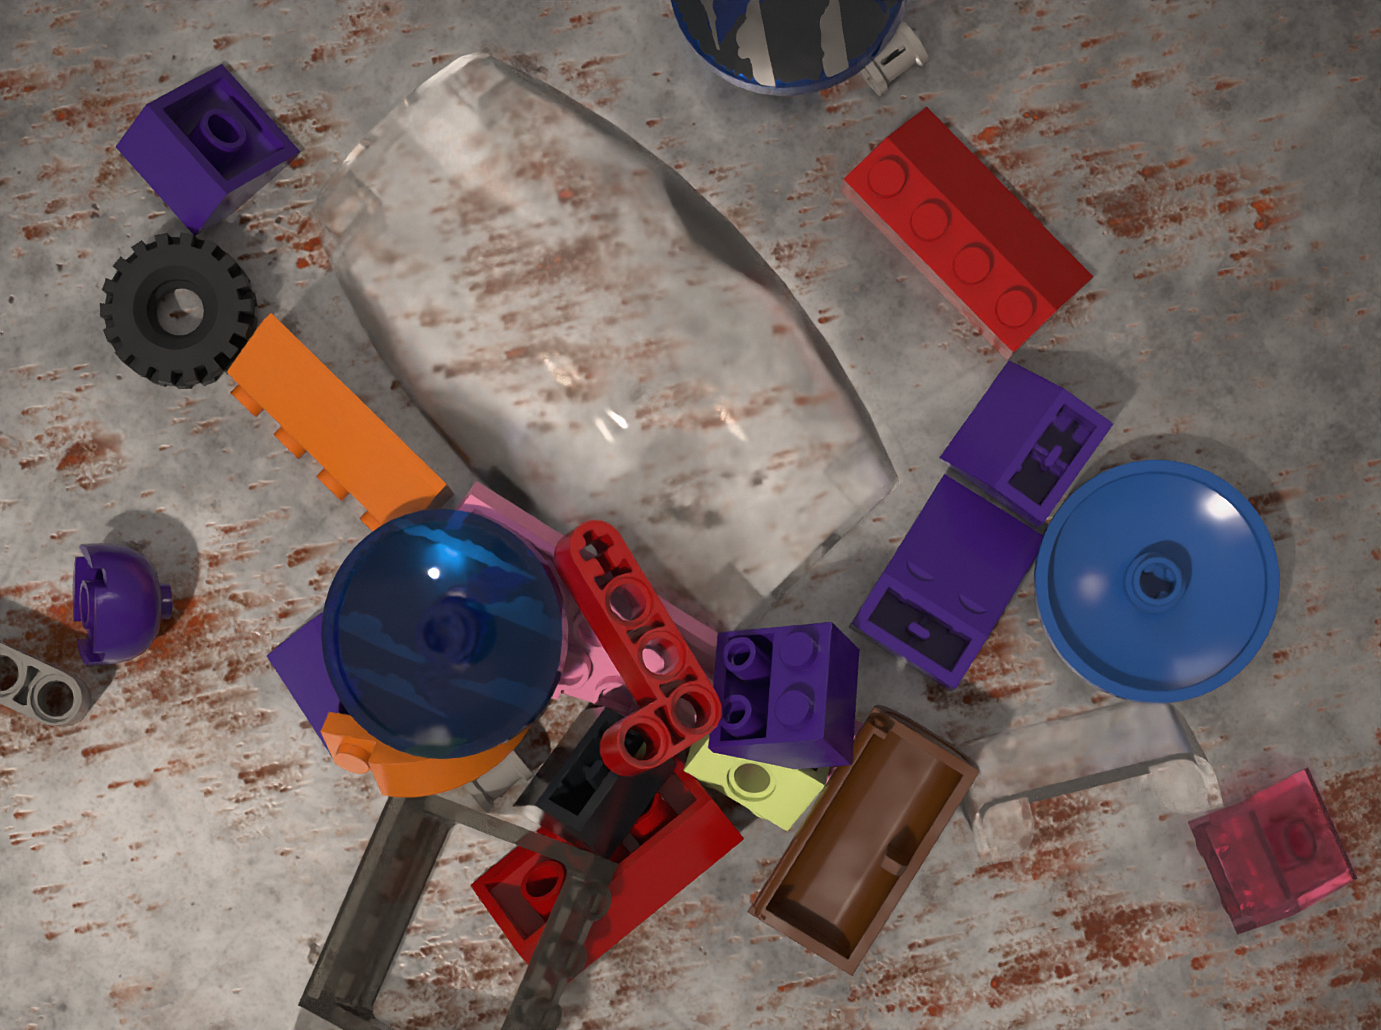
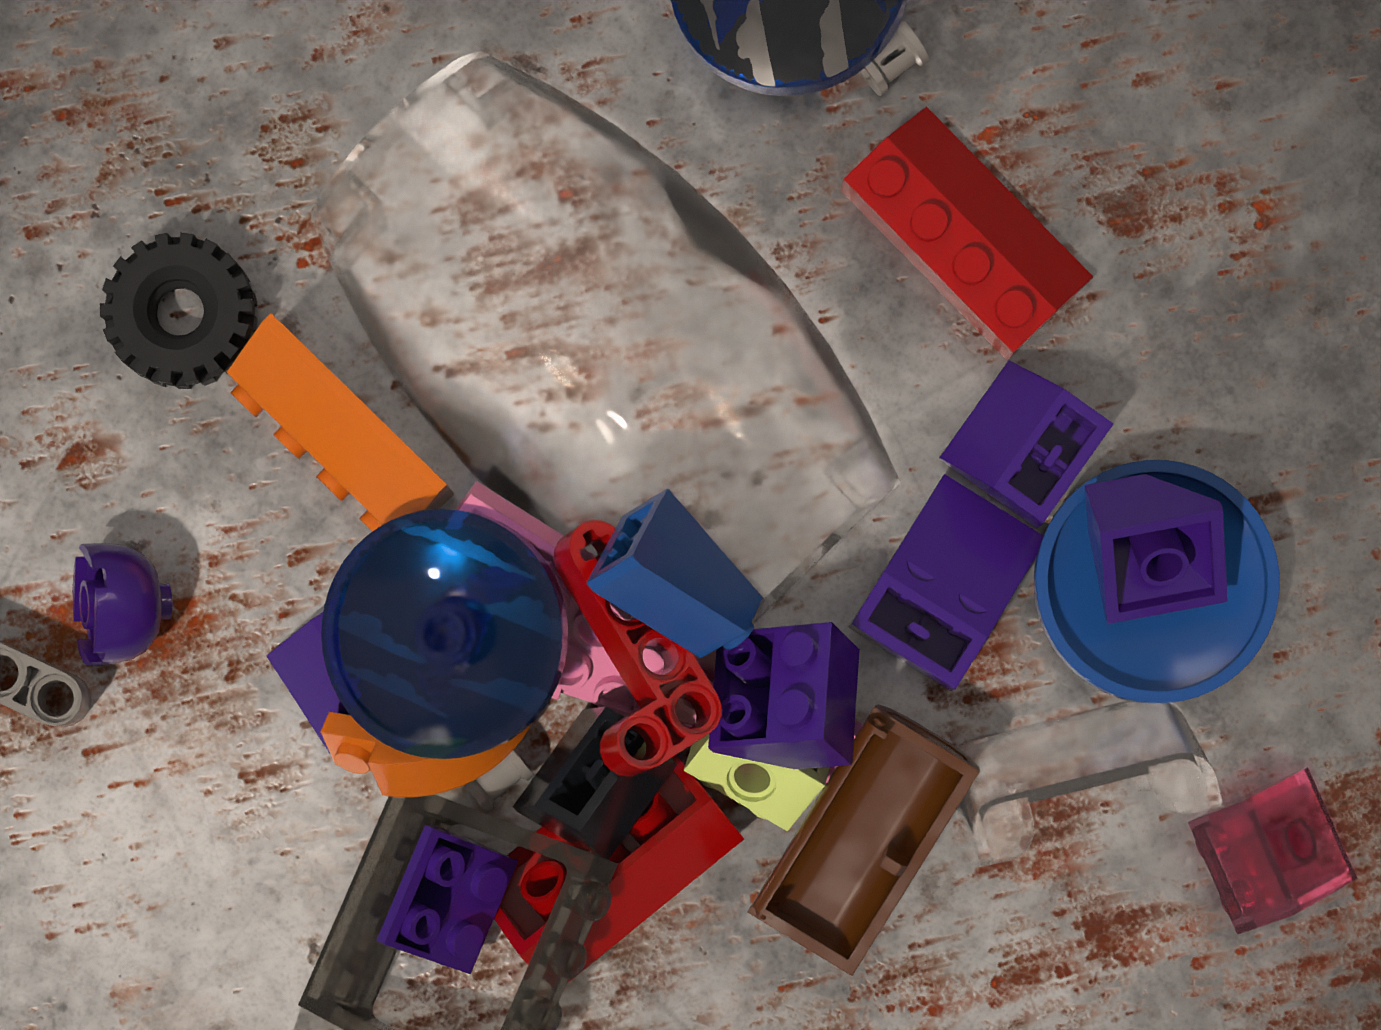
(206, 148): dark purple slope -> none
(447, 899): none -> dark purple slope
(675, 578): none -> blue slope
(1155, 547): none -> dark purple slope

